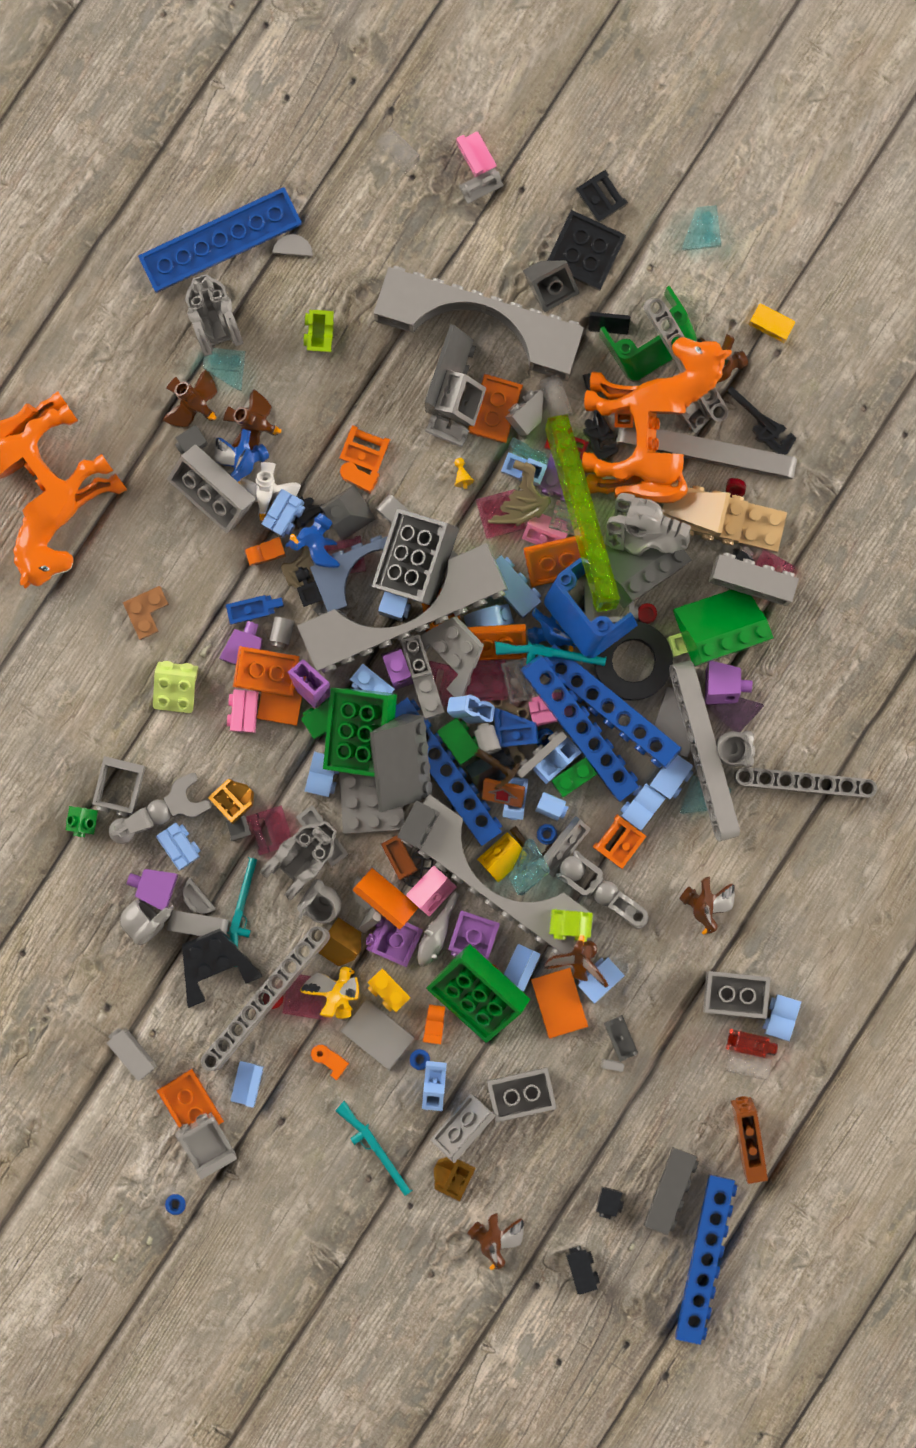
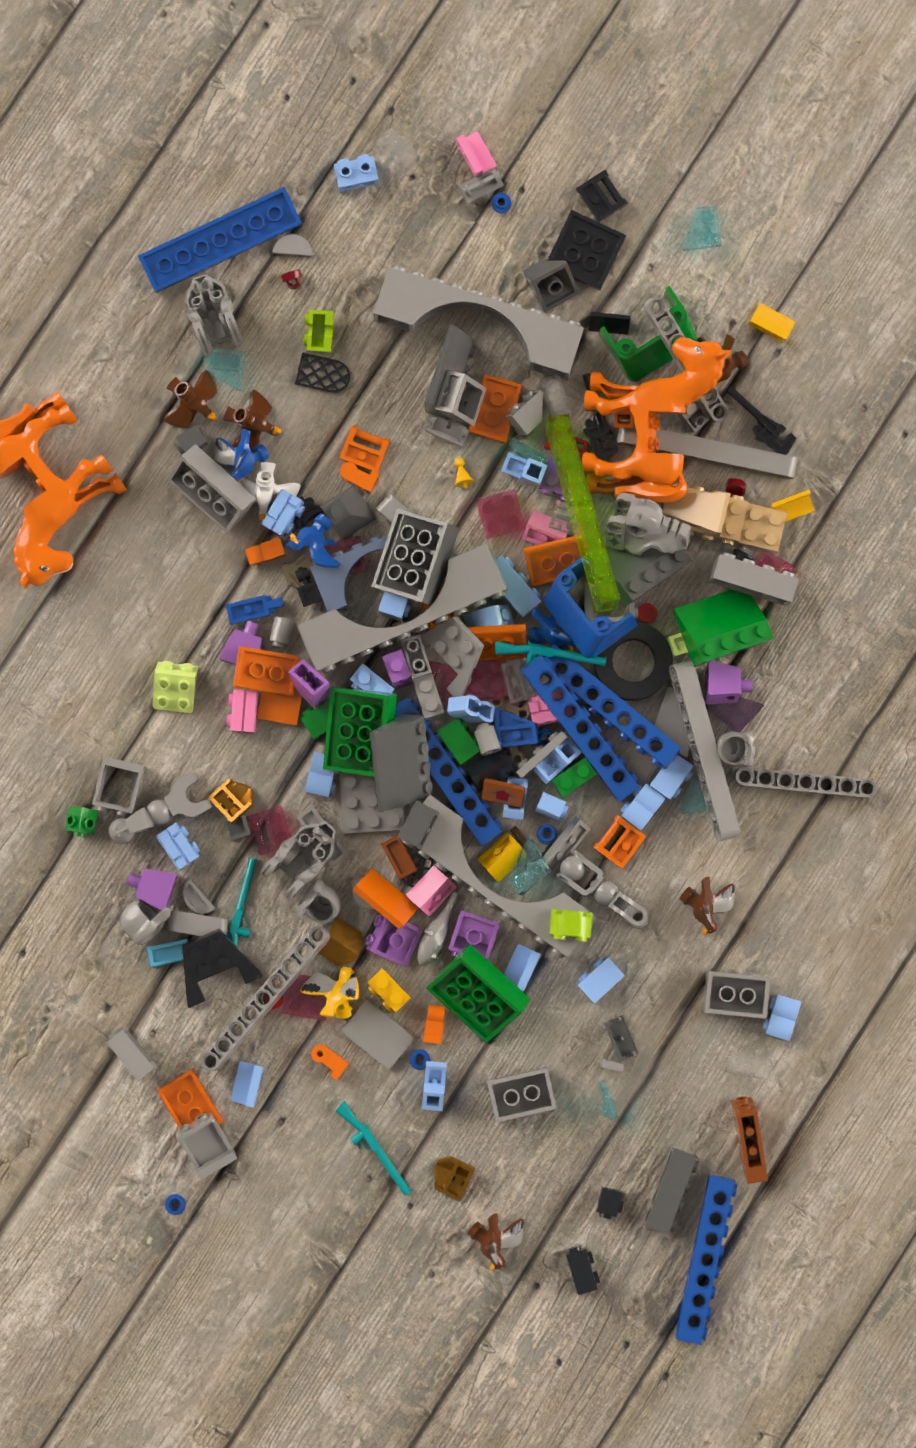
(140, 609): medium nougat plate -> none
(166, 953): none -> medium azure tile
(287, 277): none -> dark red tile
(333, 383): none -> black window
(356, 173): none -> light blue brick
(369, 920): light grey tile -> none
(462, 1128): light grey tile -> none
(495, 763): dark brown piece -> none
(501, 209): none -> blue plate
(523, 503): dark tan animal -> none
(559, 1003): orange tile -> none
(580, 960): reddish brown animal -> none
(607, 1106): none -> clear light blue wing
(745, 1043): clear red torso -> none
(795, 505): none -> yellow panel

